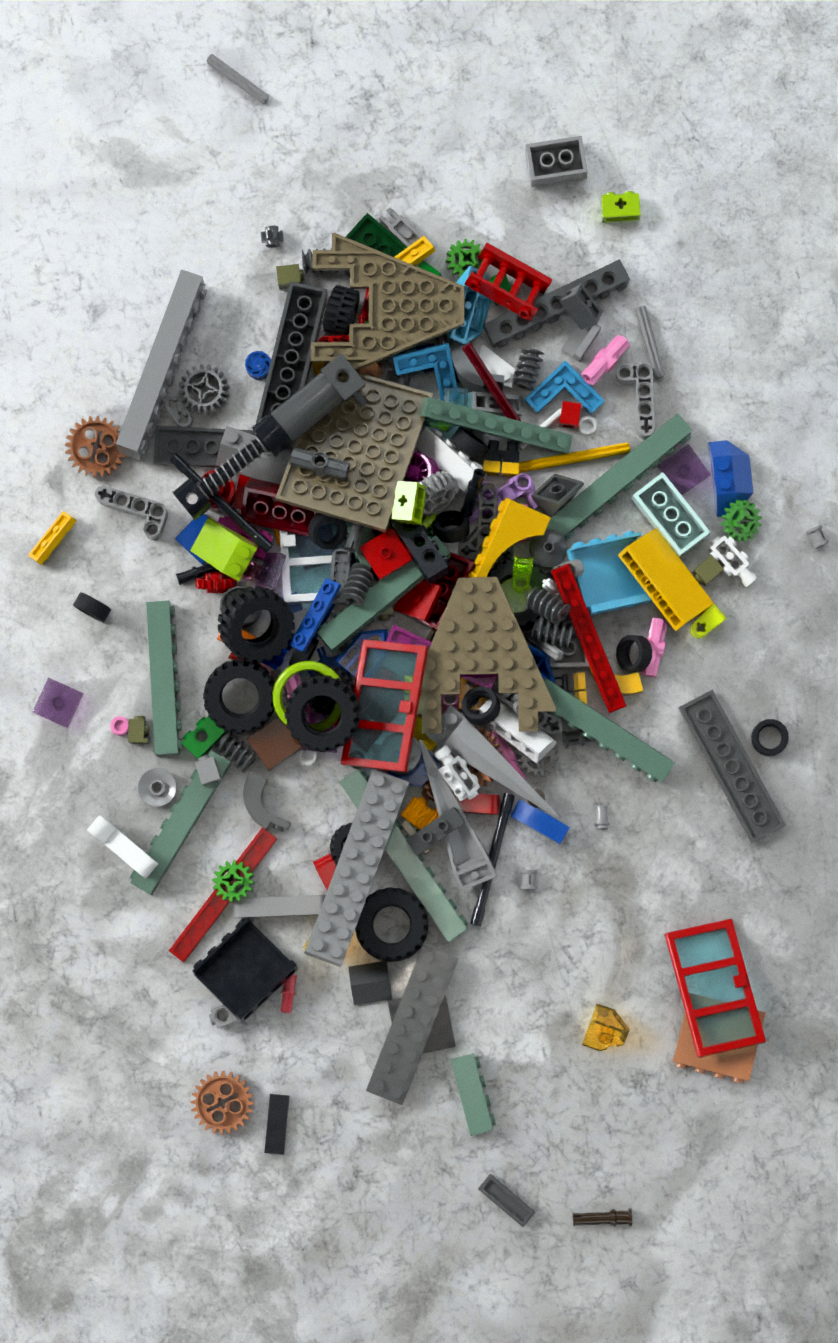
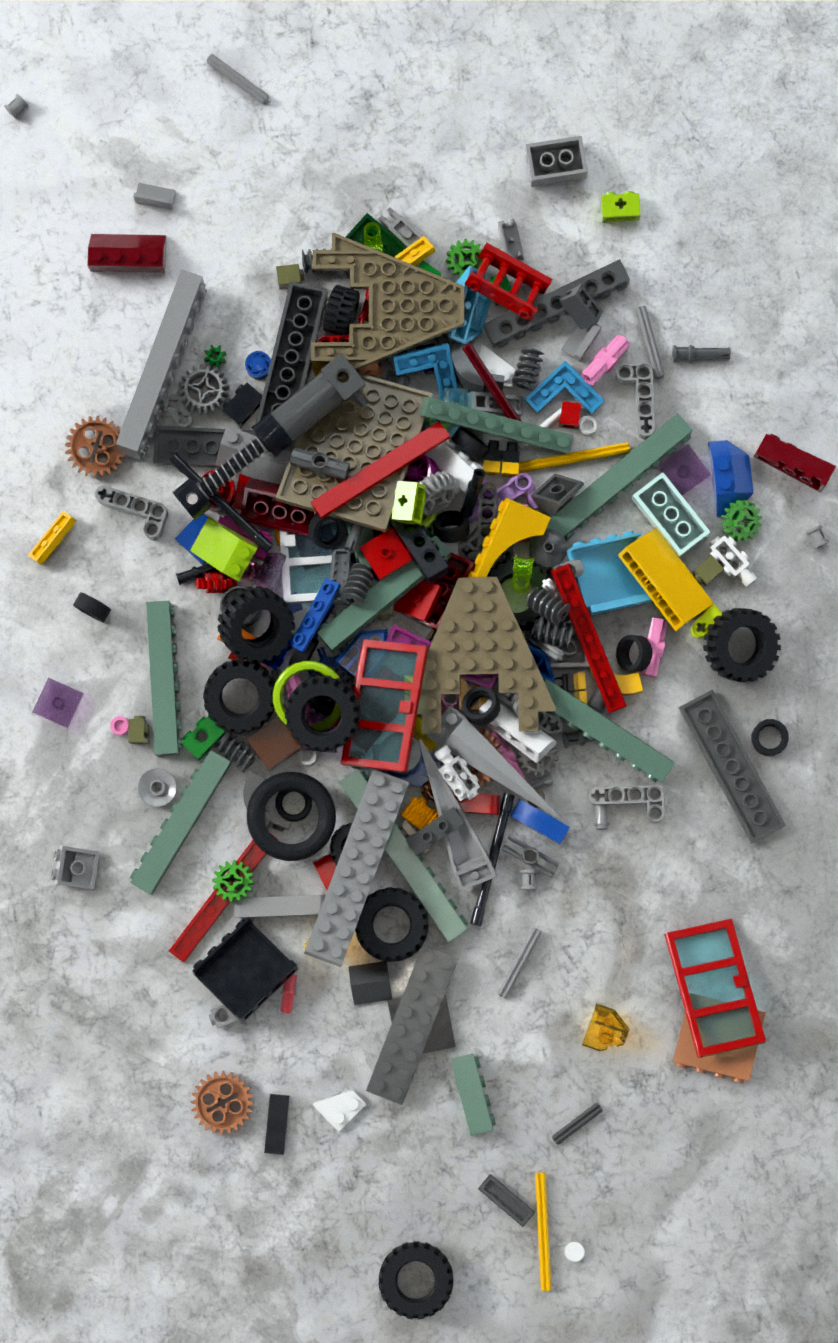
(16, 106): none -> light grey bush
(75, 867): none -> light grey plate
(122, 846): white beam -> none
(127, 253): none -> dark red slope
(154, 196): none -> light grey panel
(207, 770): light grey brick -> none
(219, 355): none -> green gear
(242, 405): none -> black brick
(266, 841): none -> black tyre
(272, 236): dark grey gear -> none
(295, 817): none -> black tyre
(340, 1108): none -> white wing
(375, 241): none -> clear neon green piece
(380, 470): none -> red tile
(389, 1286): none -> black tyre
(510, 239): none -> light grey hinge
(519, 963): none -> light grey axle
(539, 783): none -> light grey axle
(541, 863): none -> dark grey piece
(543, 1231): none -> yellow axle
(574, 1251): none -> white tile
(577, 1123): none -> dark grey axle
(597, 702): none -> dark grey brick
(613, 1217): dark brown pin -> none
(627, 800): none -> light grey beam
(691, 353): none -> dark grey pin
(765, 649): none -> black tyre
(795, 462): none -> dark red wedge

